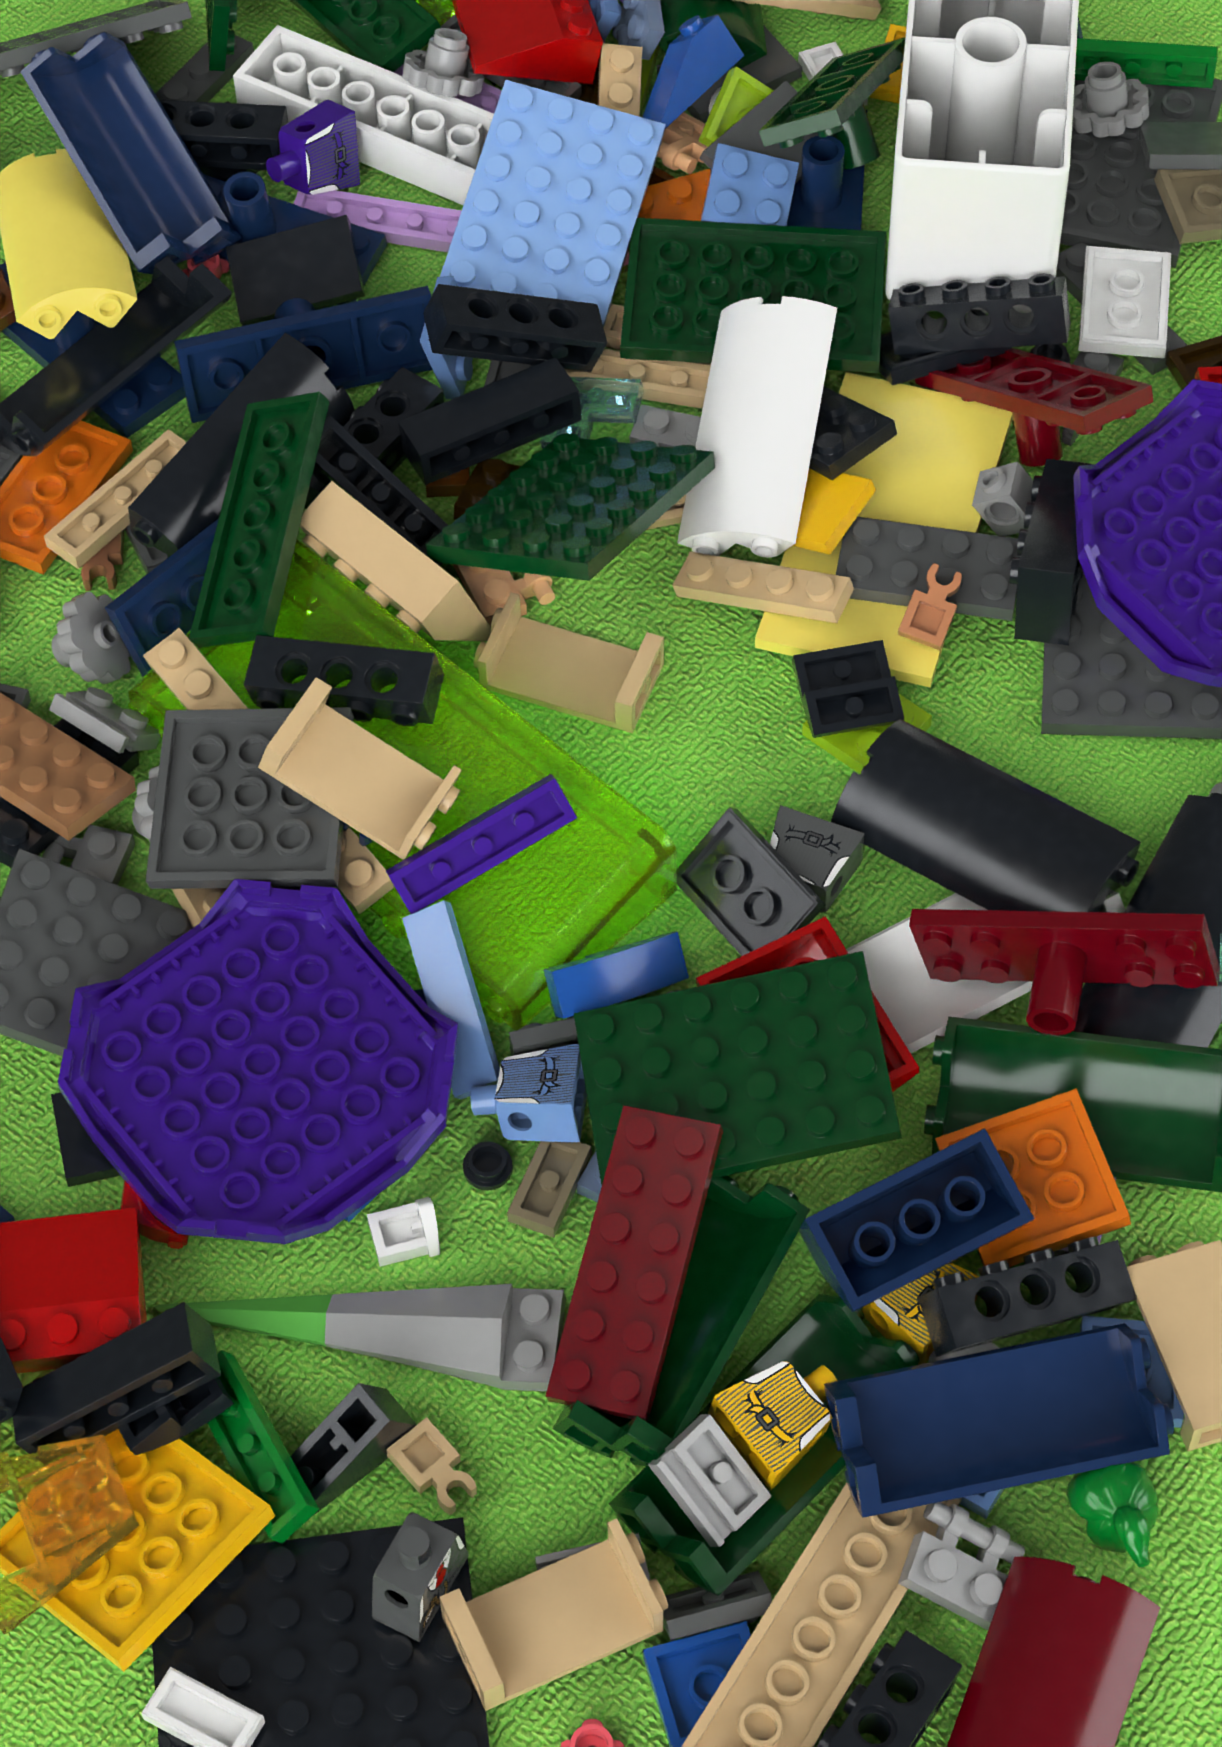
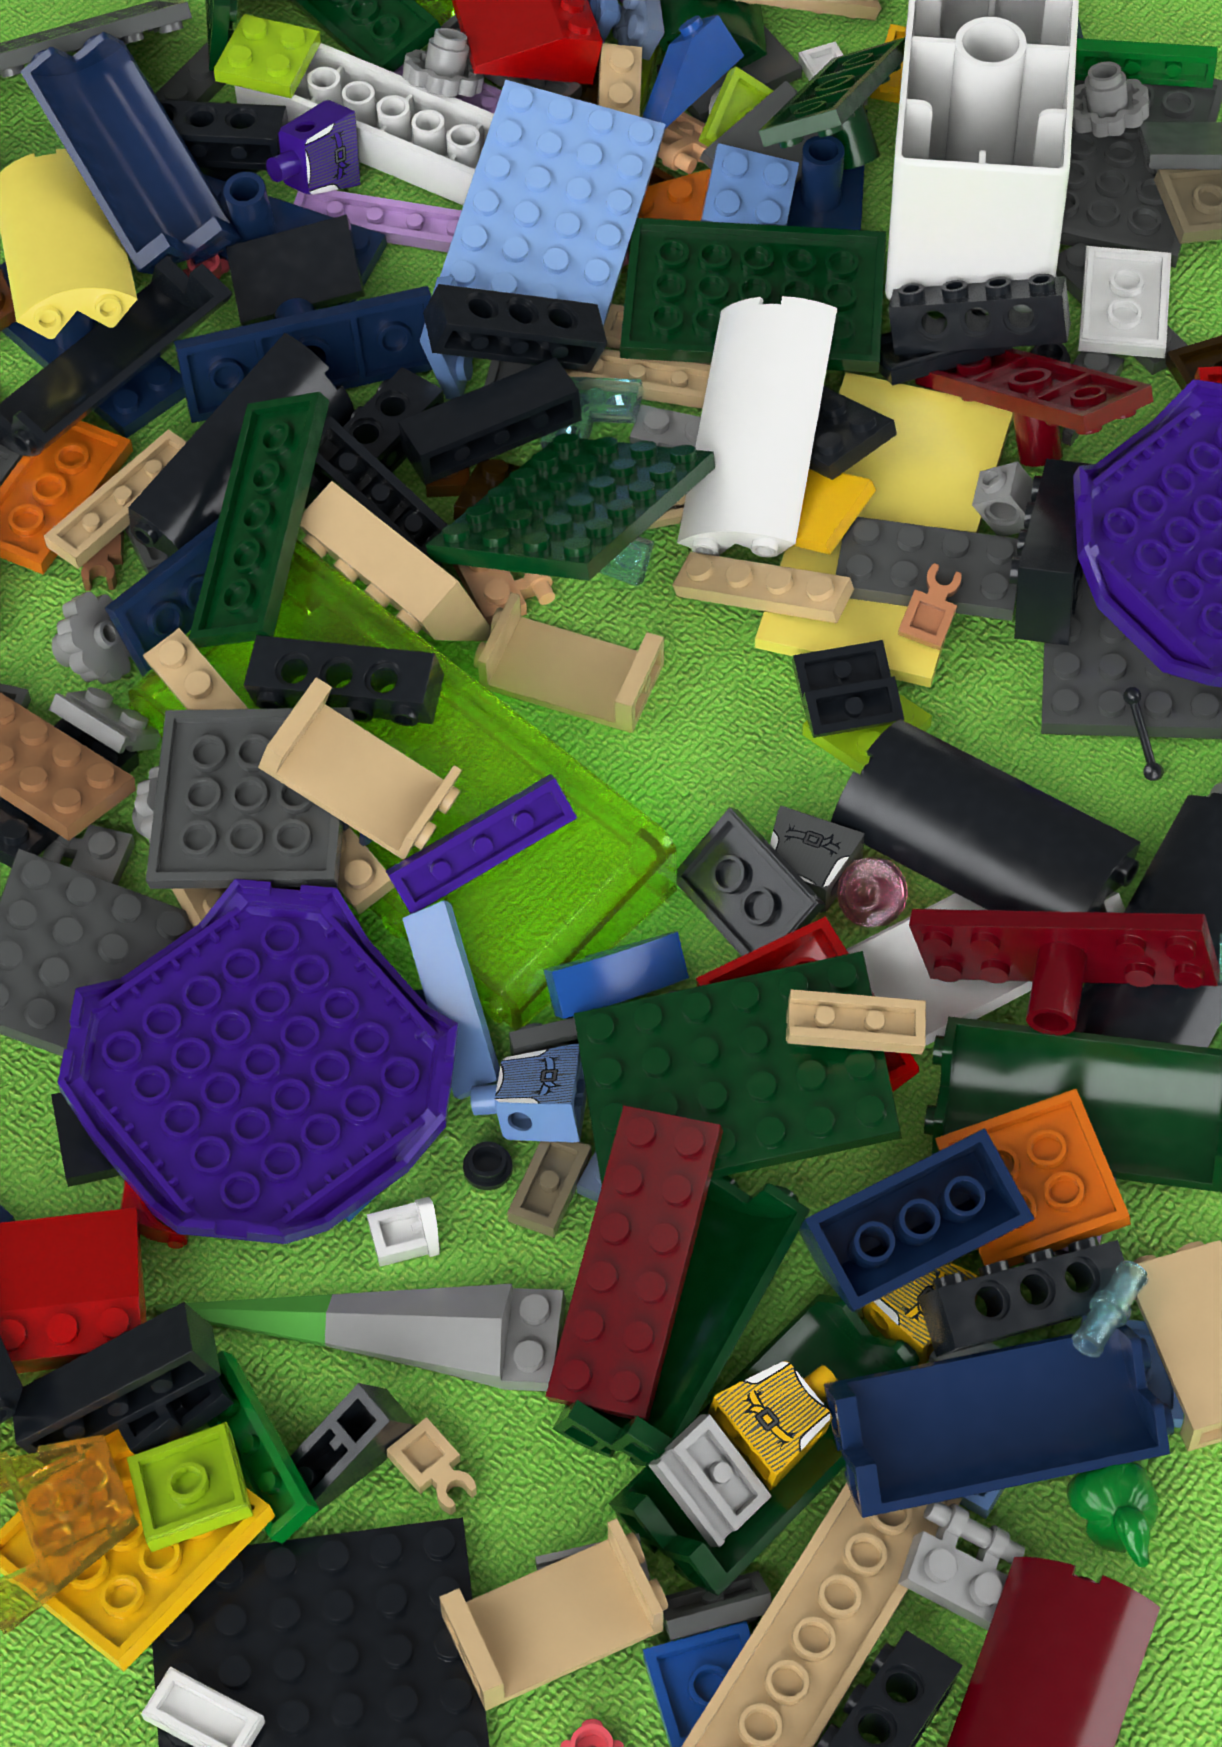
(189, 1487): none -> lime tile
(267, 56): none -> lime plate
(421, 1569): dark grey torso -> none
(631, 563): none -> clear light blue plate
(856, 1022): none -> tan hinge
(872, 892): none -> clear pink plate
(1110, 1309): none -> clear light blue pin
(1152, 771): none -> black hinge

